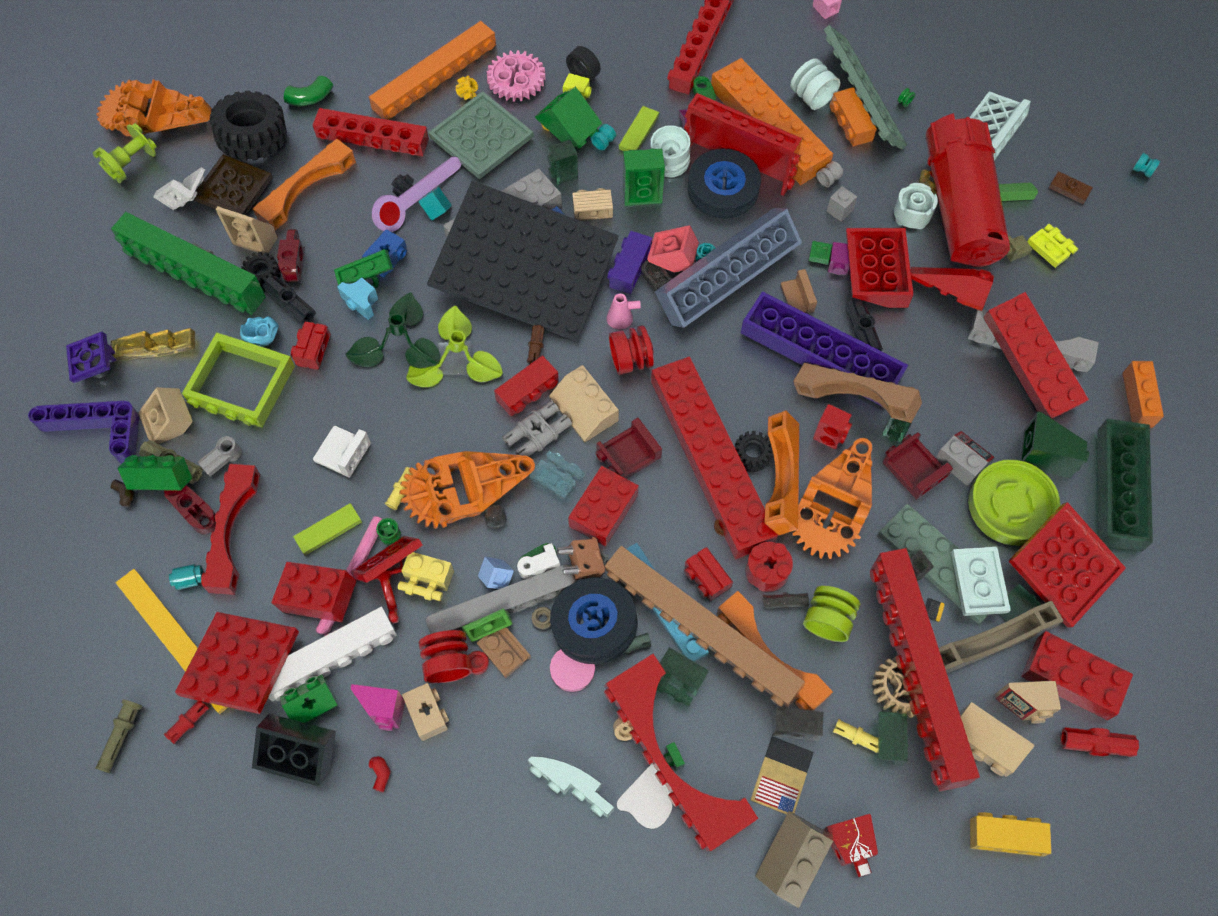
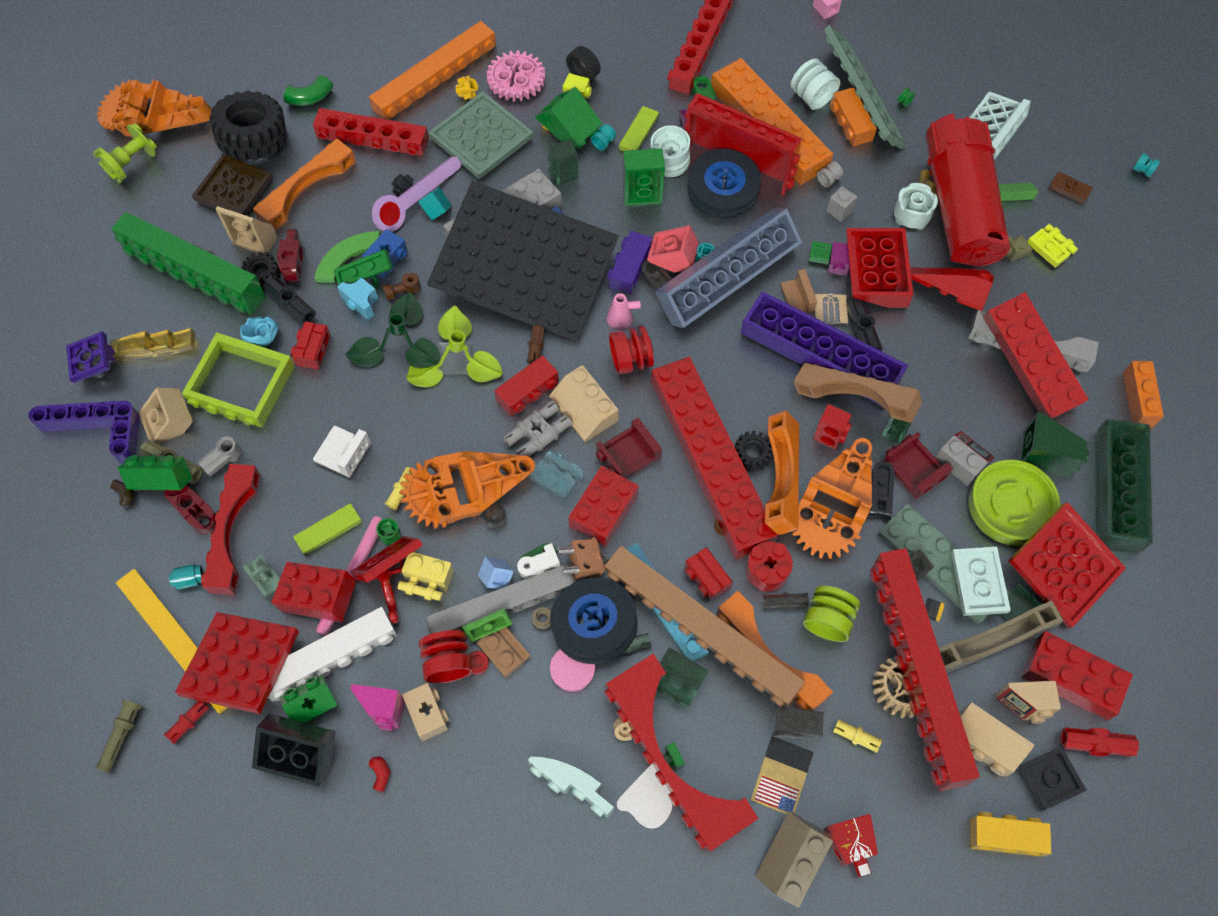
(176, 193): white bracket -> none
(262, 575): none -> sand green hips
(341, 253): none -> bright green tile
(409, 283): none -> reddish brown leg
(592, 204): tan brick -> none
(831, 309): none -> piece
(882, 490): none -> black plate
(893, 737): clear green panel -> none
(1052, 778): none -> black plate

